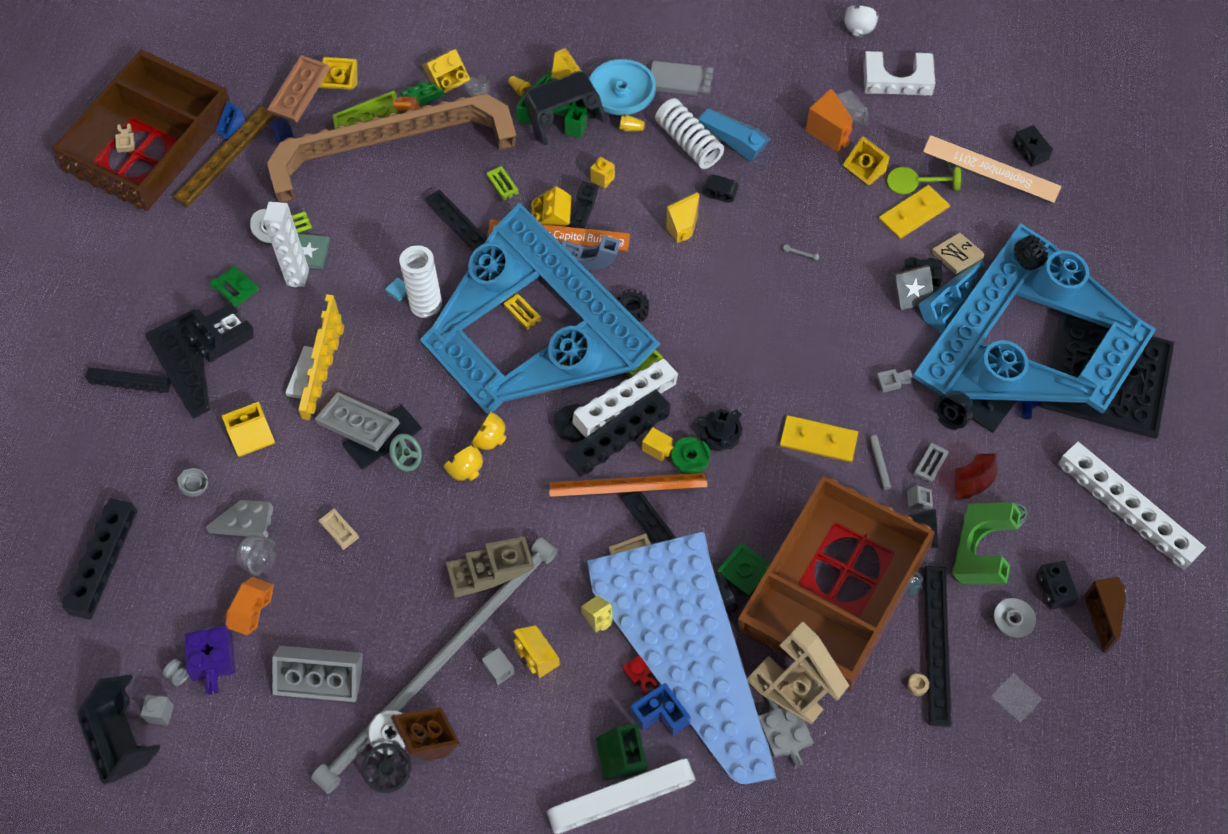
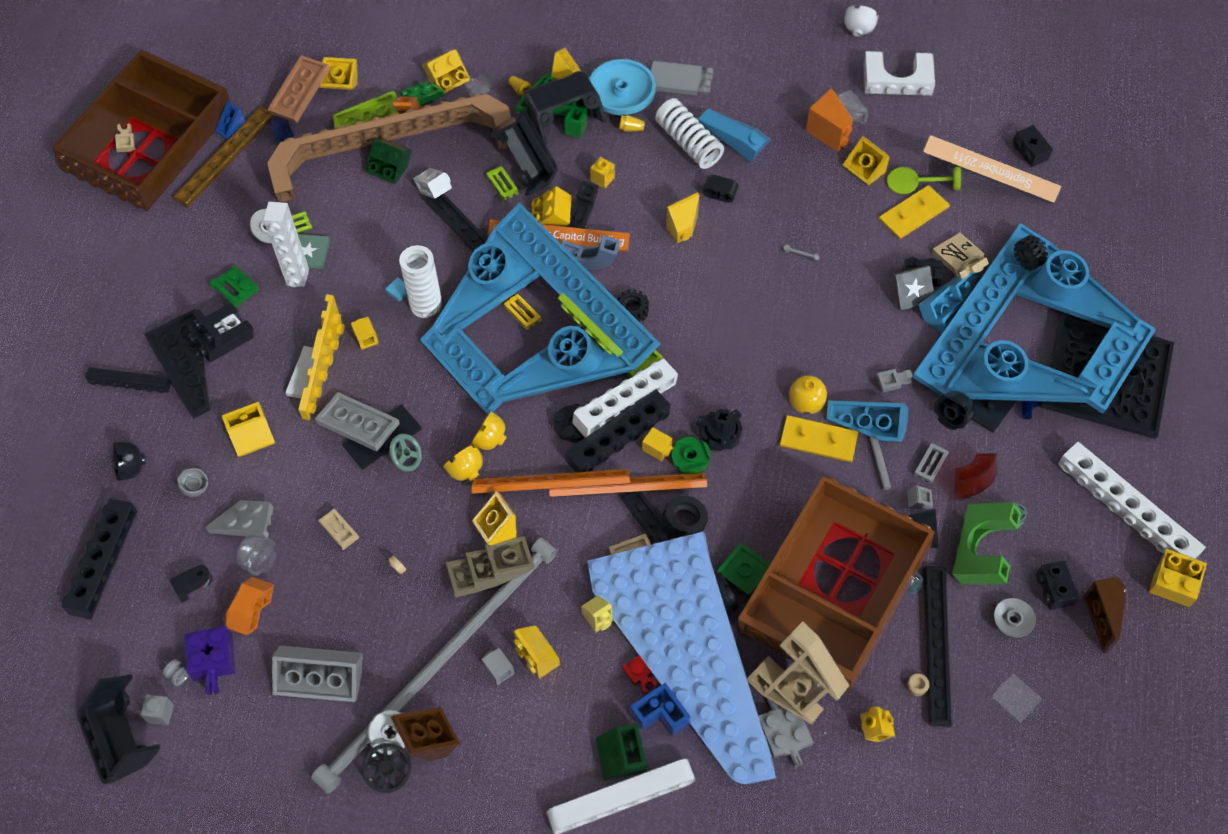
(127, 460): none -> black cylinder
(190, 581): none -> black leg
(364, 333): none -> yellow brick
(387, 160): none -> dark green slope
(397, 565): none -> tan tile
(432, 182): none -> white brick
(496, 520): none -> yellow slope
(528, 150): none -> black windscreen
(551, 481): none -> orange tile
(589, 326): none -> lime plate
(687, 504): none -> black tyre
(807, 394): none -> yellow cylinder
(874, 419): none -> dark azure wedge
(877, 724): none -> yellow brick
(973, 265): none -> tan plate
(1178, 578): none -> yellow slope

